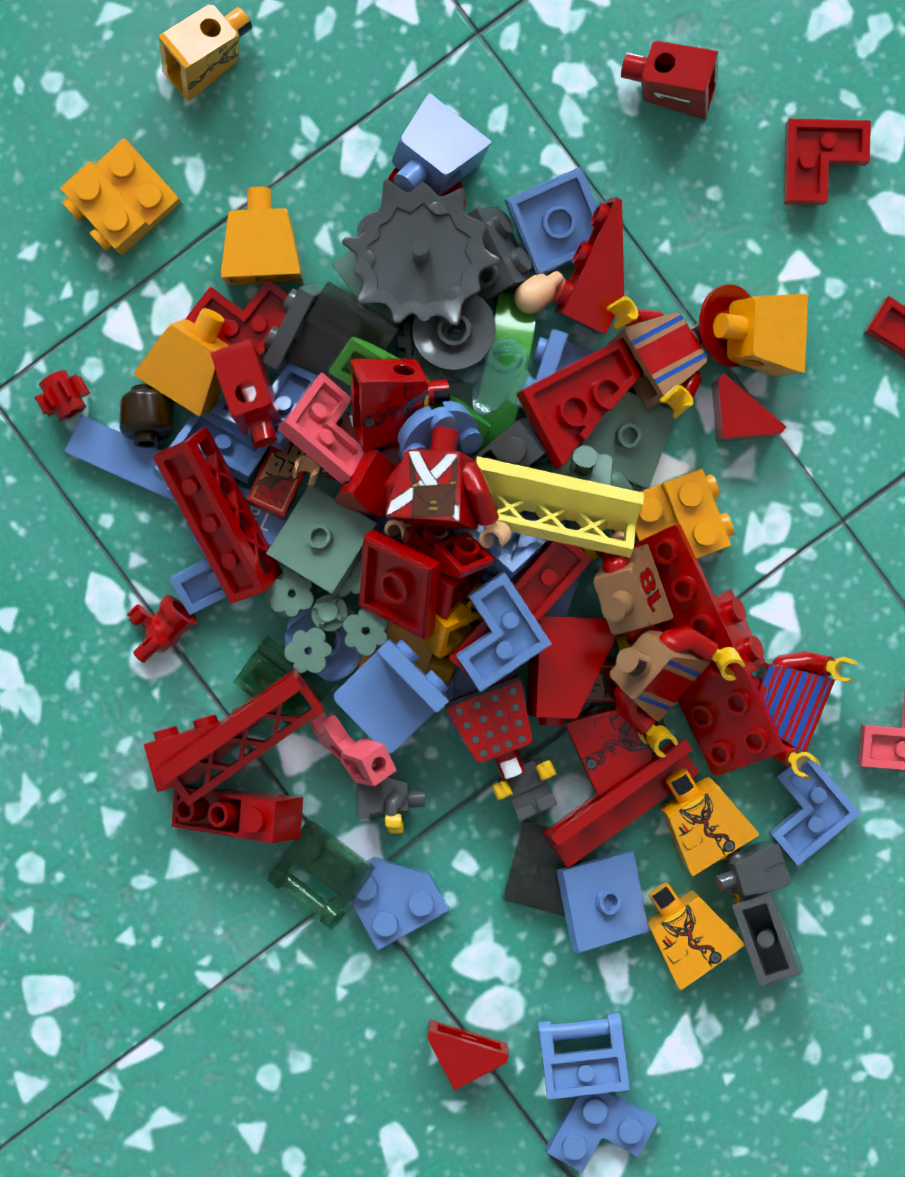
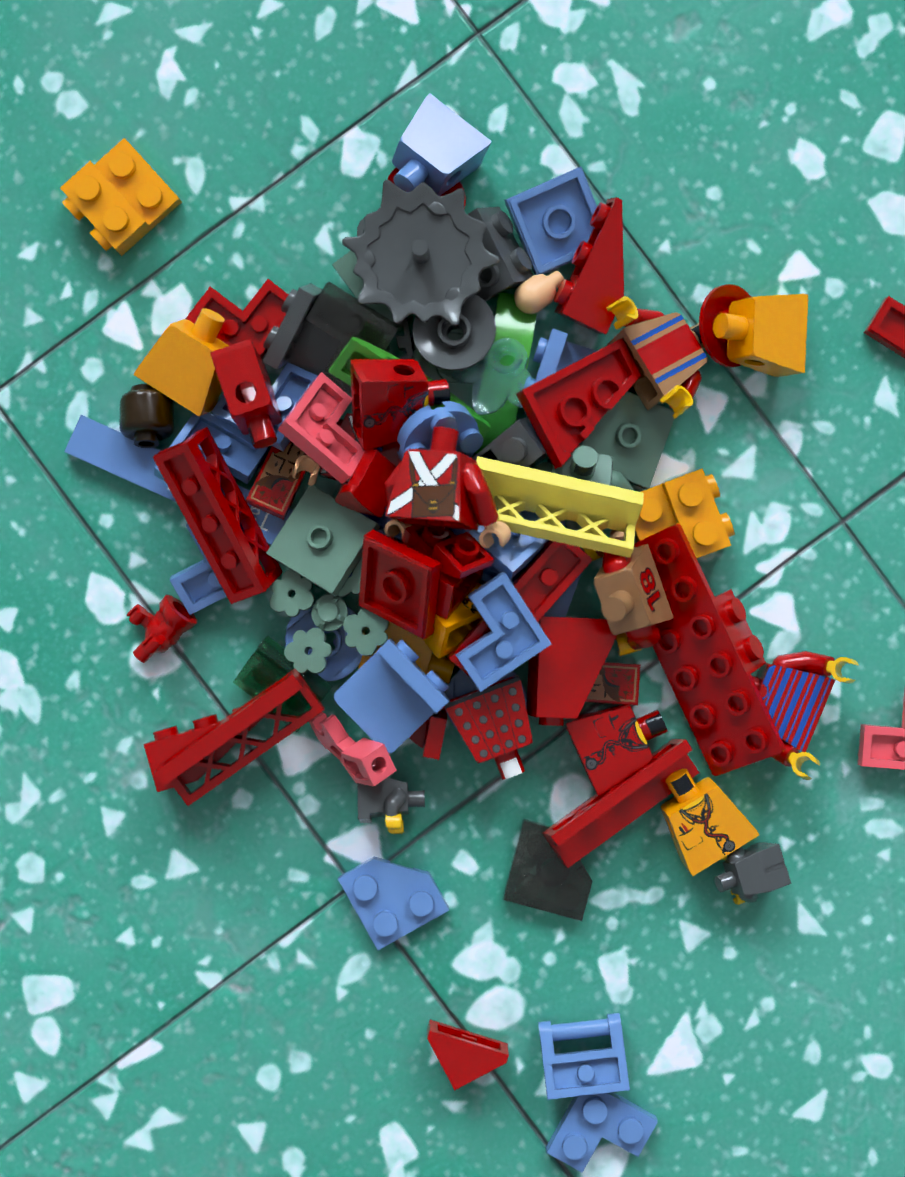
(62, 395): red gear -> none
(202, 48): light orange torso -> none
(241, 814): red slope -> none
(260, 243): light orange torso -> none
(328, 862): clear green plate -> none
(431, 734): none -> red tile
(529, 790): dark grey piece -> none
(602, 901): medium blue plate -> none
(659, 672): torso -> none
(675, 76): red torso -> none
(689, 934): light orange torso -> none
(739, 415): red slope -> none
(767, 939): dark grey slope -> none
(814, 146): red plate -> none
(821, 813): medium blue plate -> none

